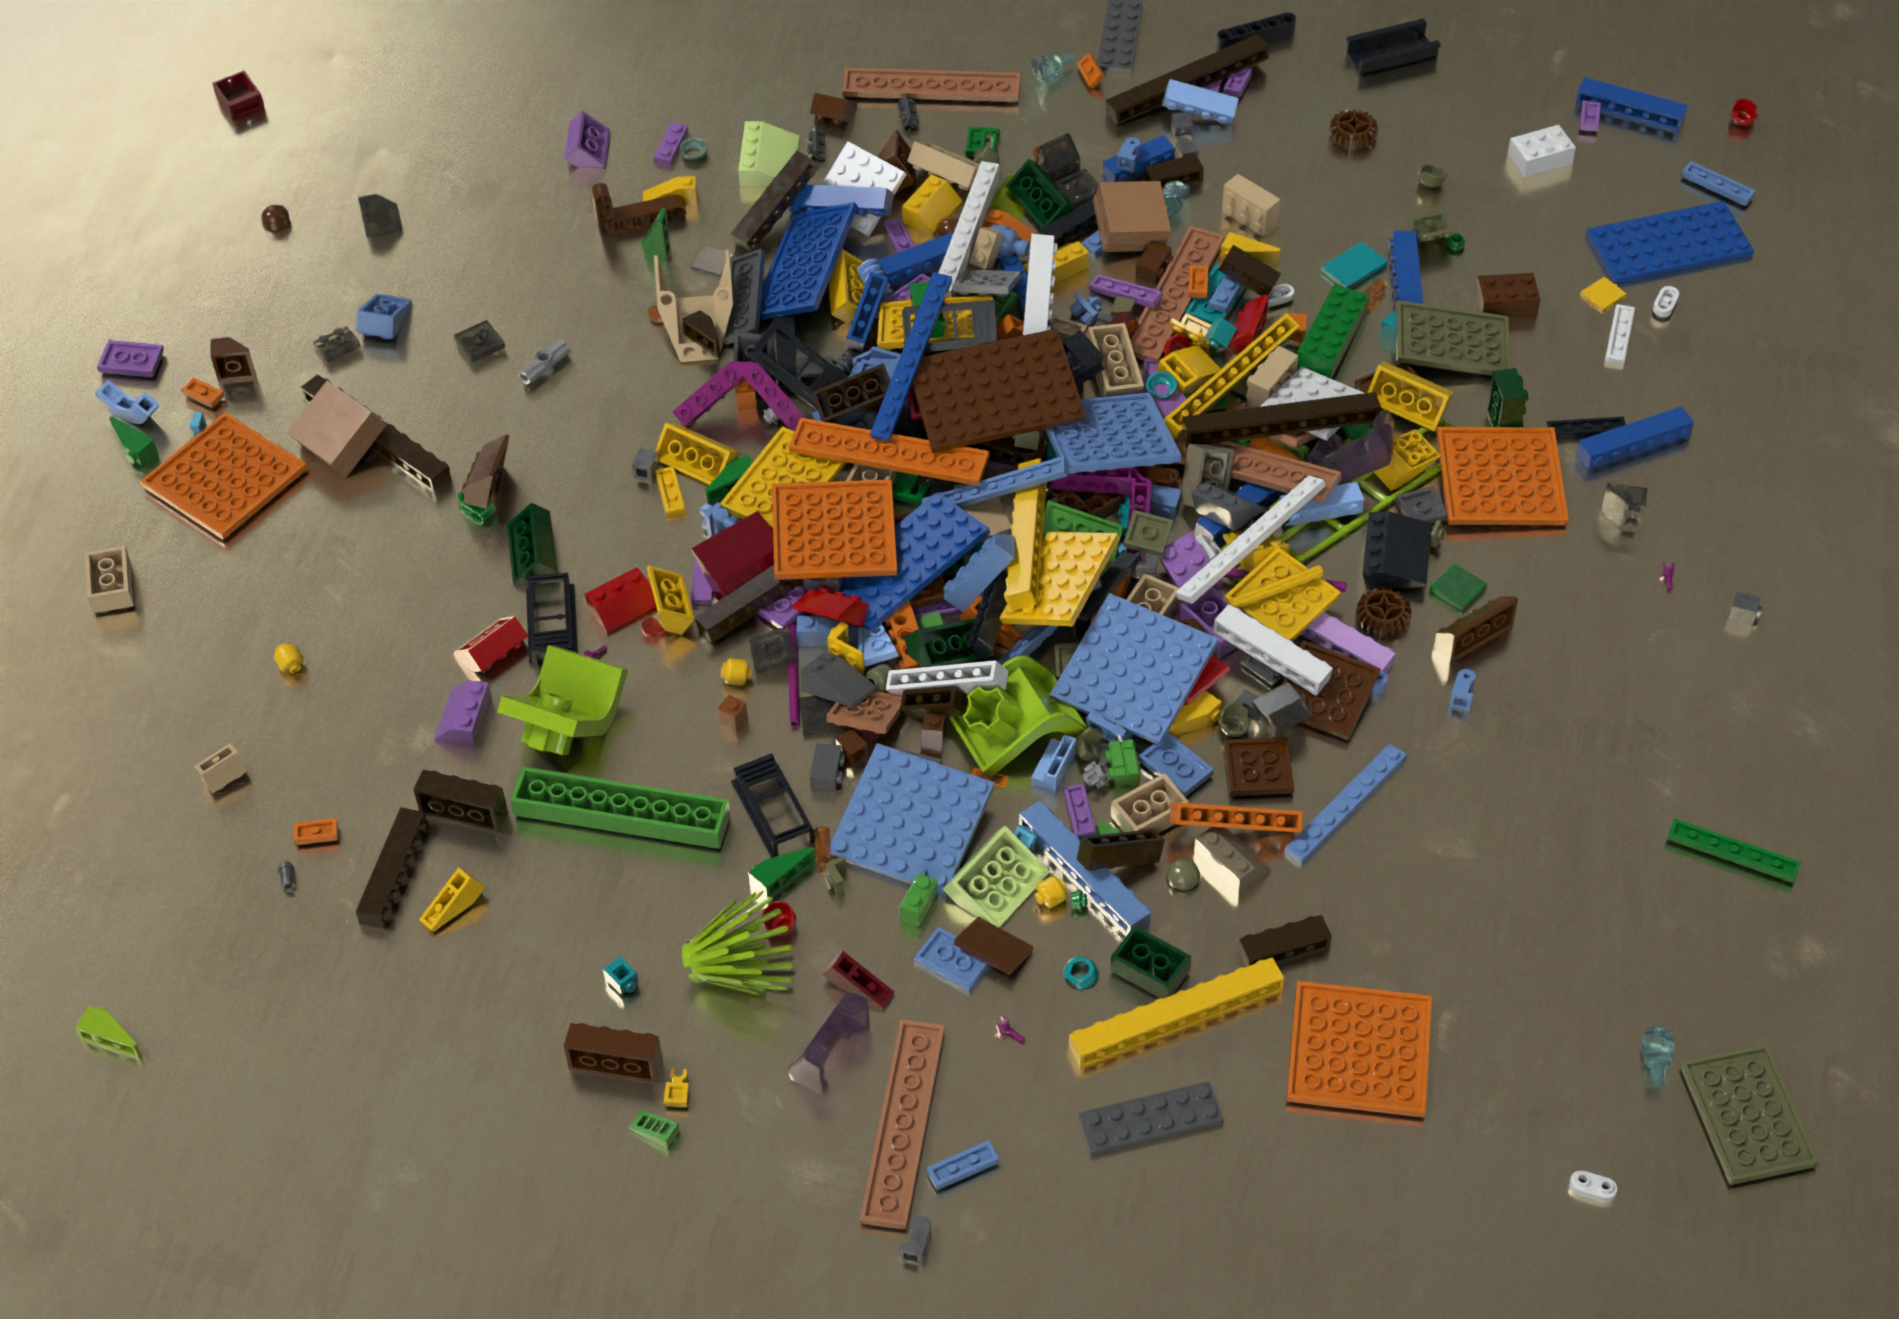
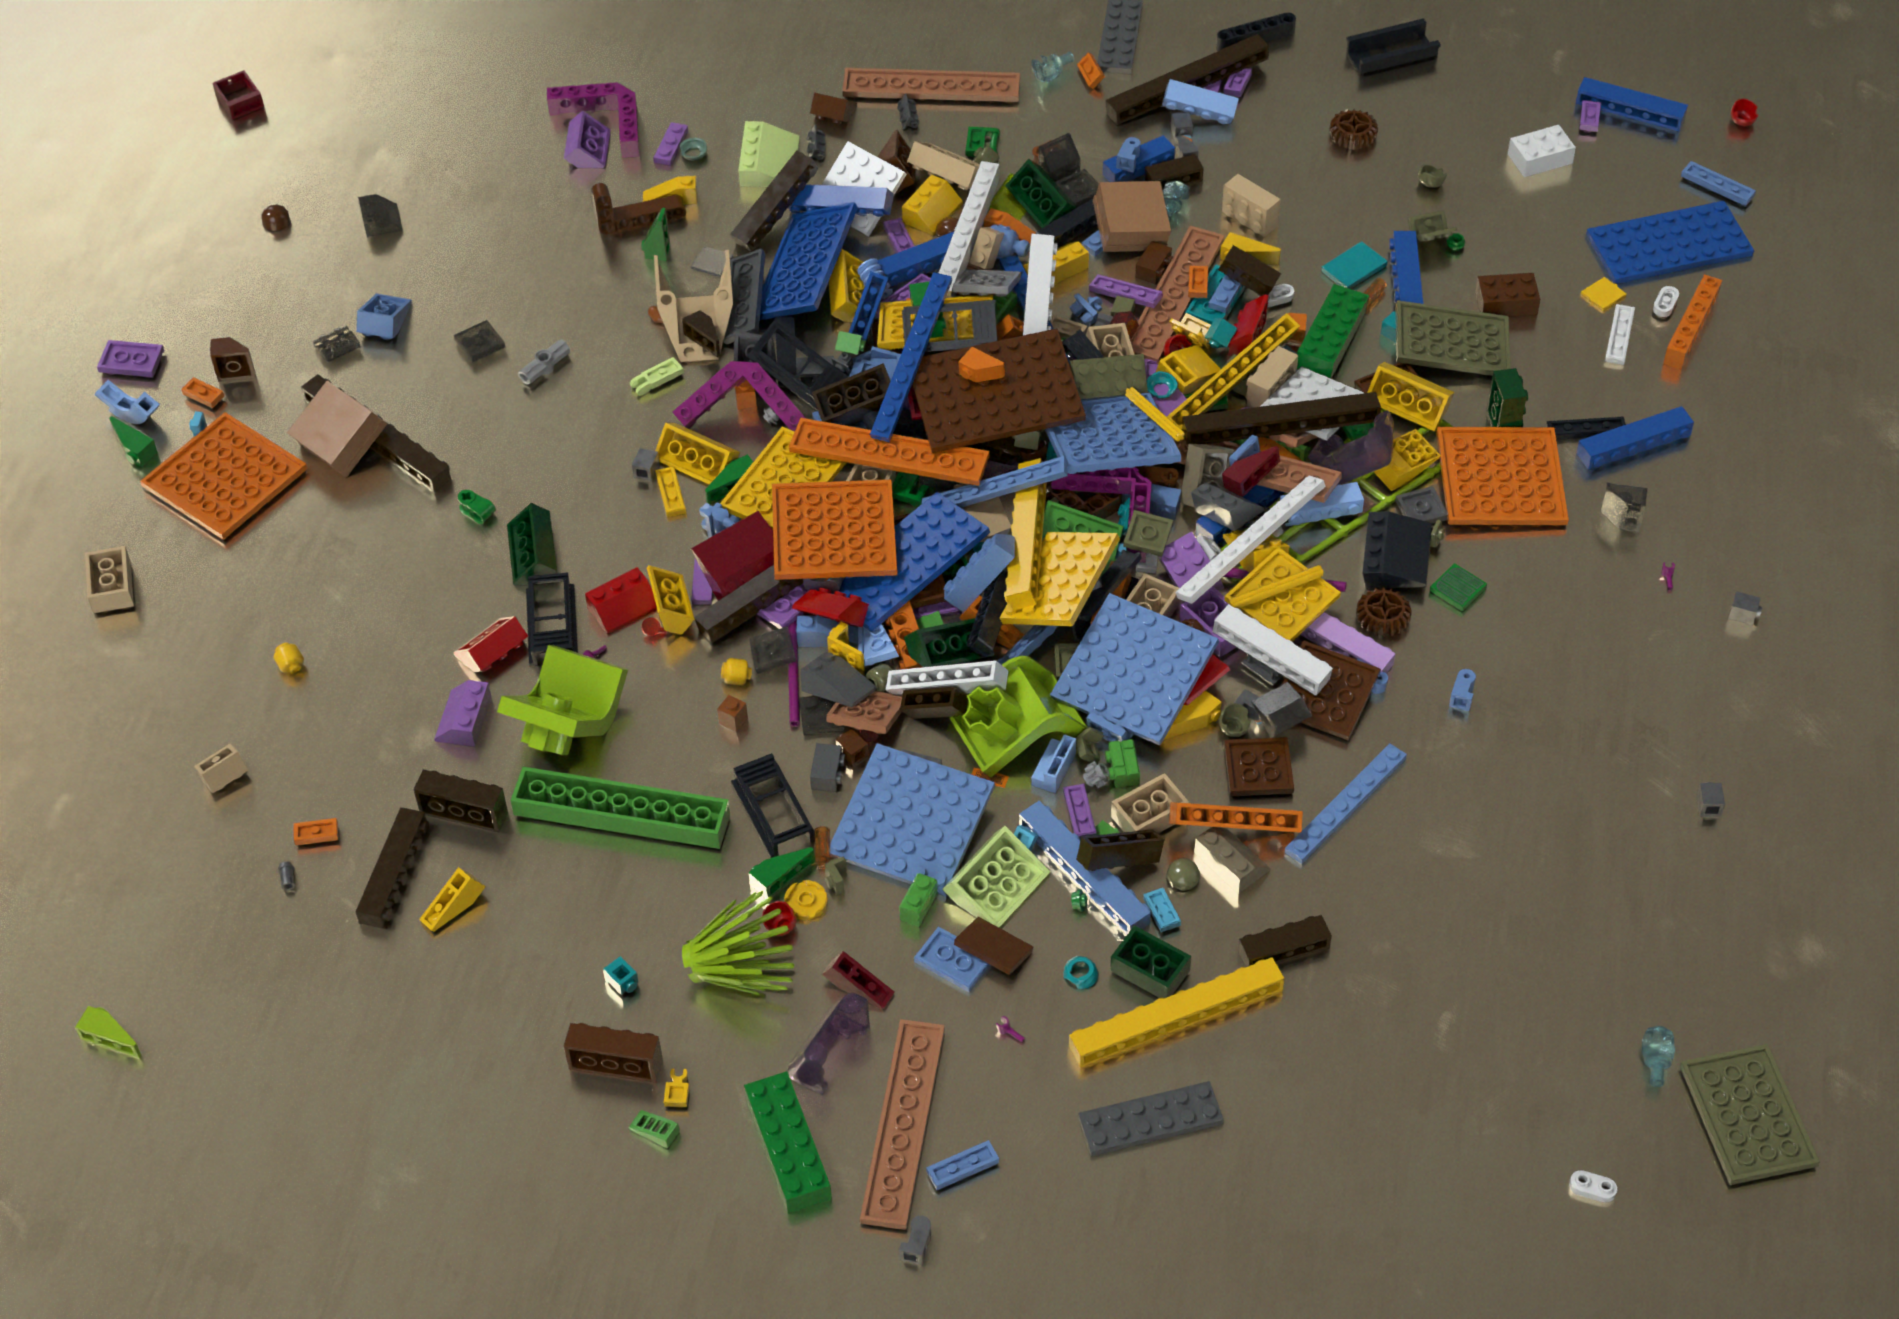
(485, 472): reddish brown slope -> none
(601, 97): none -> magenta brick
(656, 376): none -> yellowish green hinge
(787, 1142): none -> green brick
(807, 899): none -> yellow tile
(850, 343): none -> bright green brick
(933, 735): reddish brown slope -> none
(980, 366): none -> orange slope
(1051, 892): yellow head -> none
(1109, 375): none -> olive plate
(1155, 414): none -> yellow axle
(1162, 909): none -> medium azure plate
(1178, 763): medium blue plate -> none
(1248, 448): none -> medium blue plate
(1249, 471): none -> dark red slope
(1360, 1049): orange plate -> none
(1476, 627): reddish brown slope -> none
(1692, 322): none -> orange brick
(1710, 799): none -> flat silver brick
(1734, 850): green plate -> none

